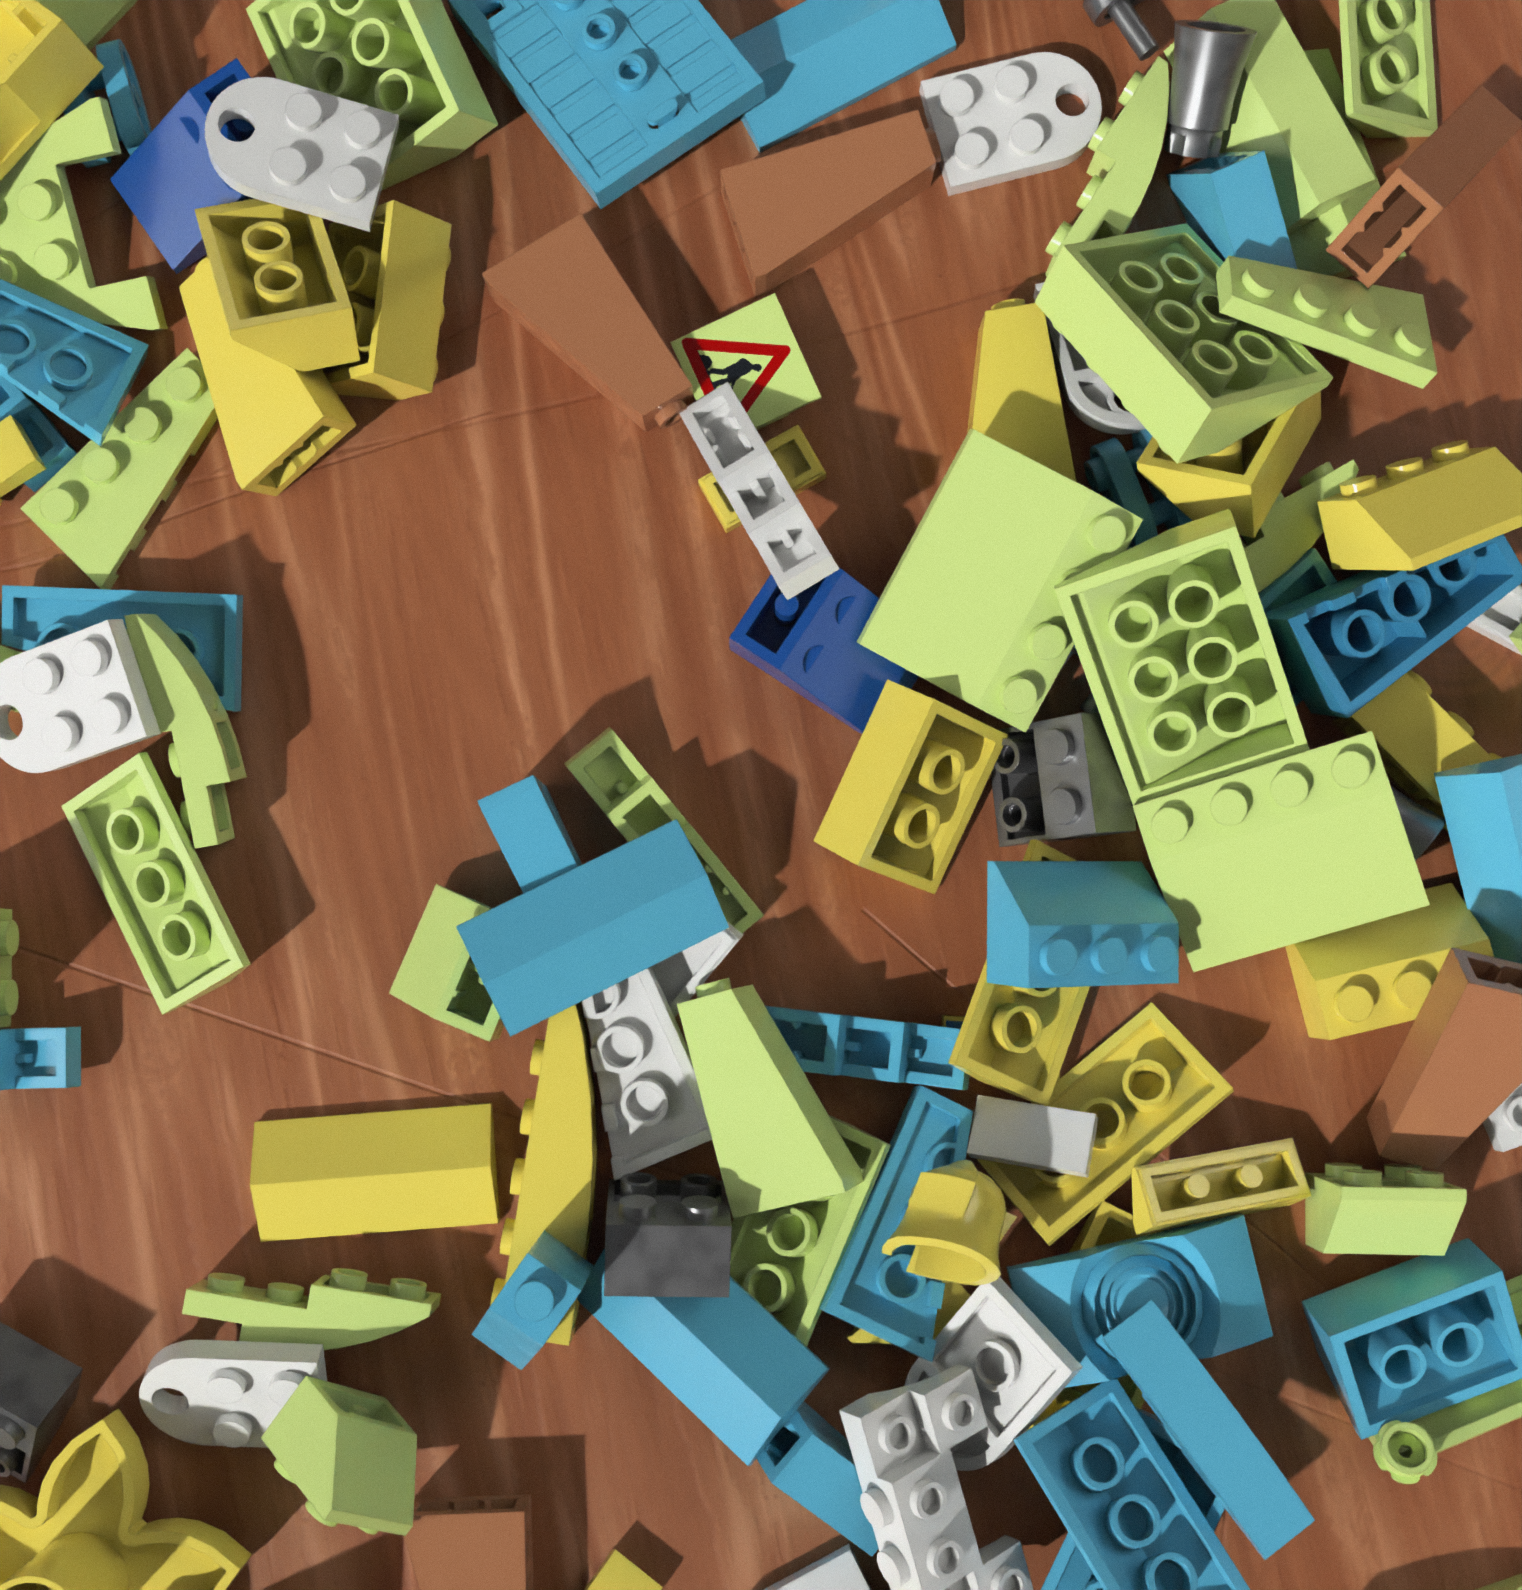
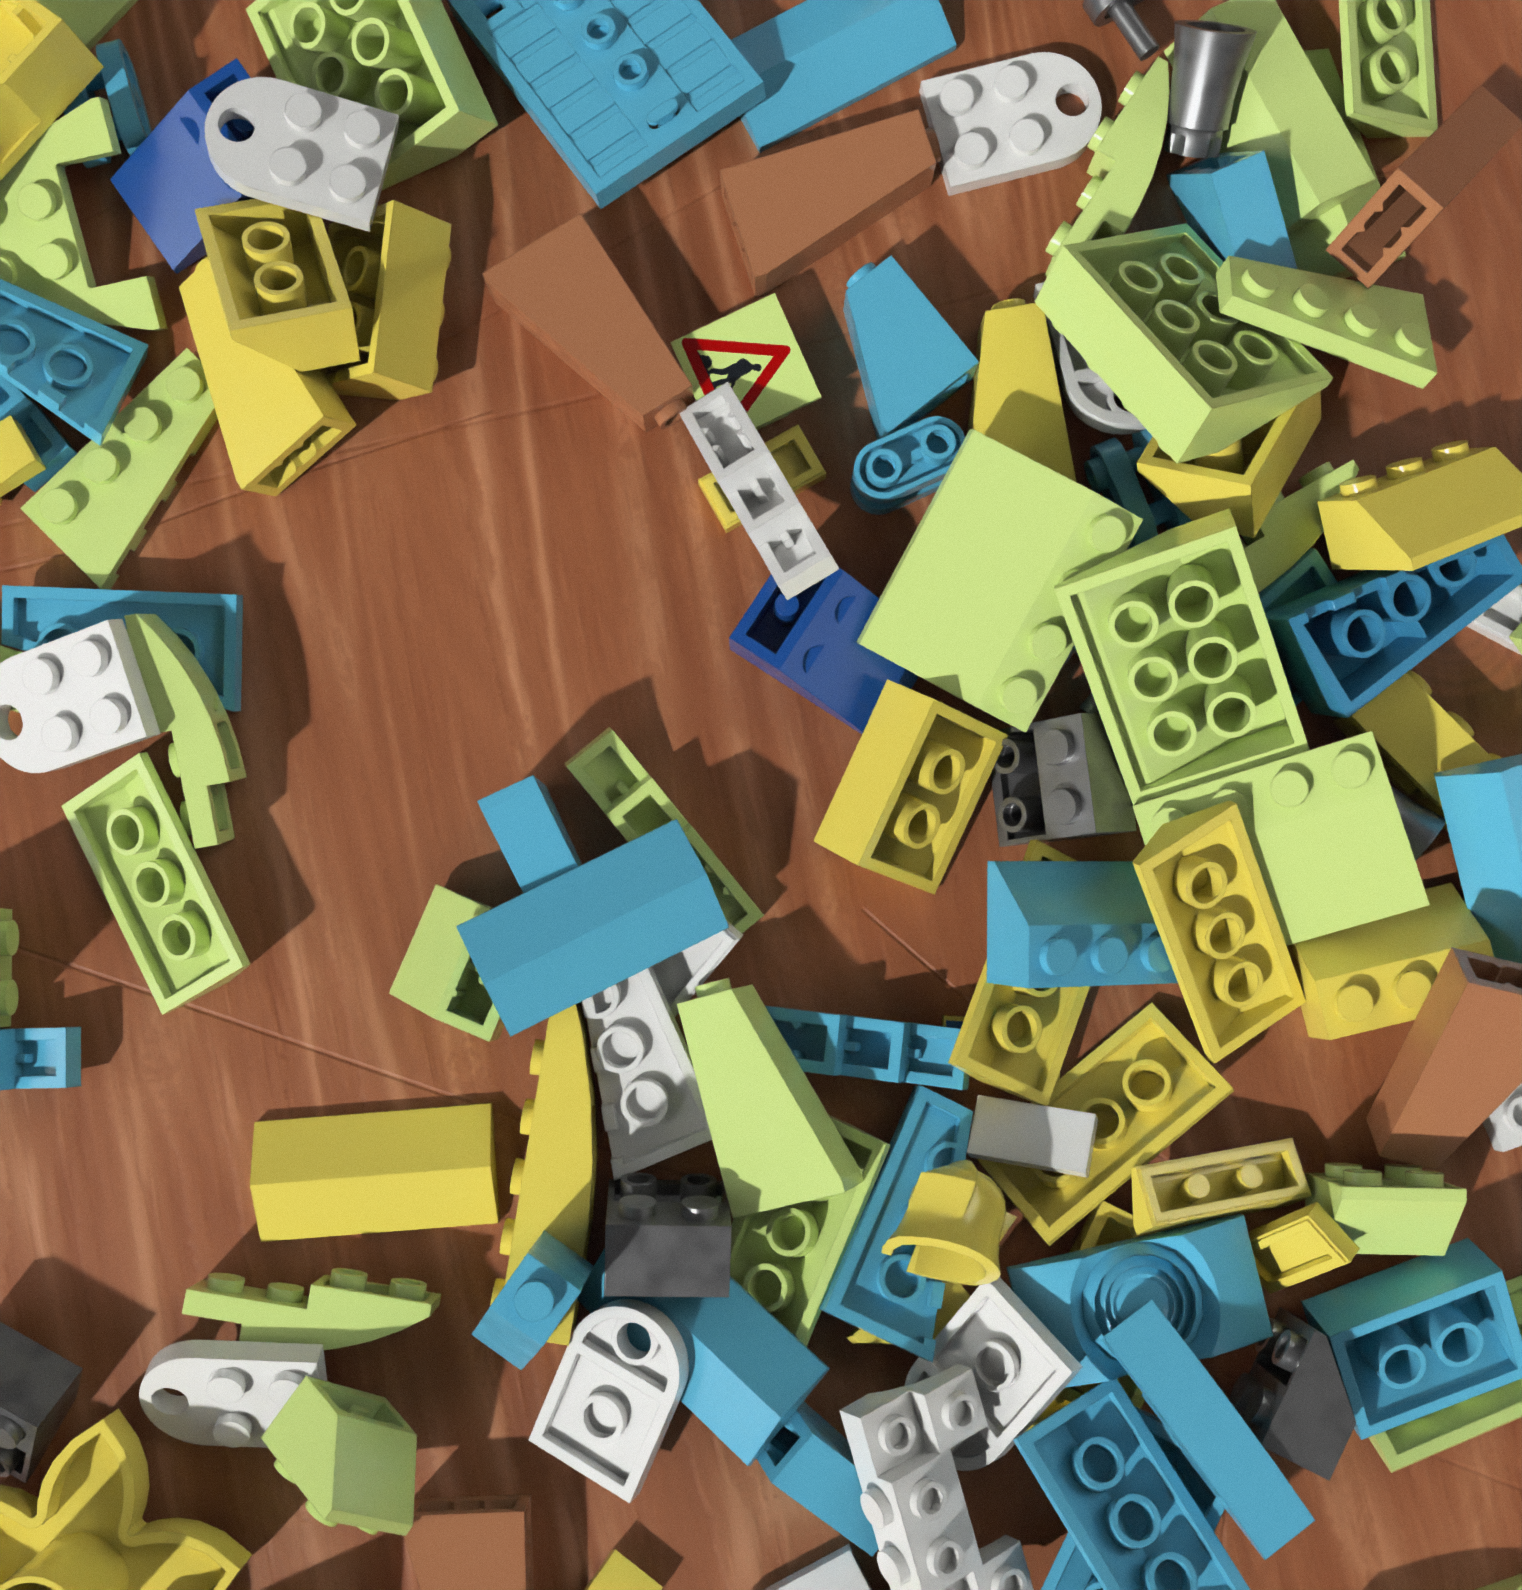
(612, 1399): none -> white plate
(902, 347): none -> medium azure slope
(905, 465): none -> medium azure brick
(1218, 927): none -> light yellow slope
(1296, 1397): none -> flat silver slope
(1299, 1247): none -> light yellow tile
(1417, 1439): yellowish green plate -> none

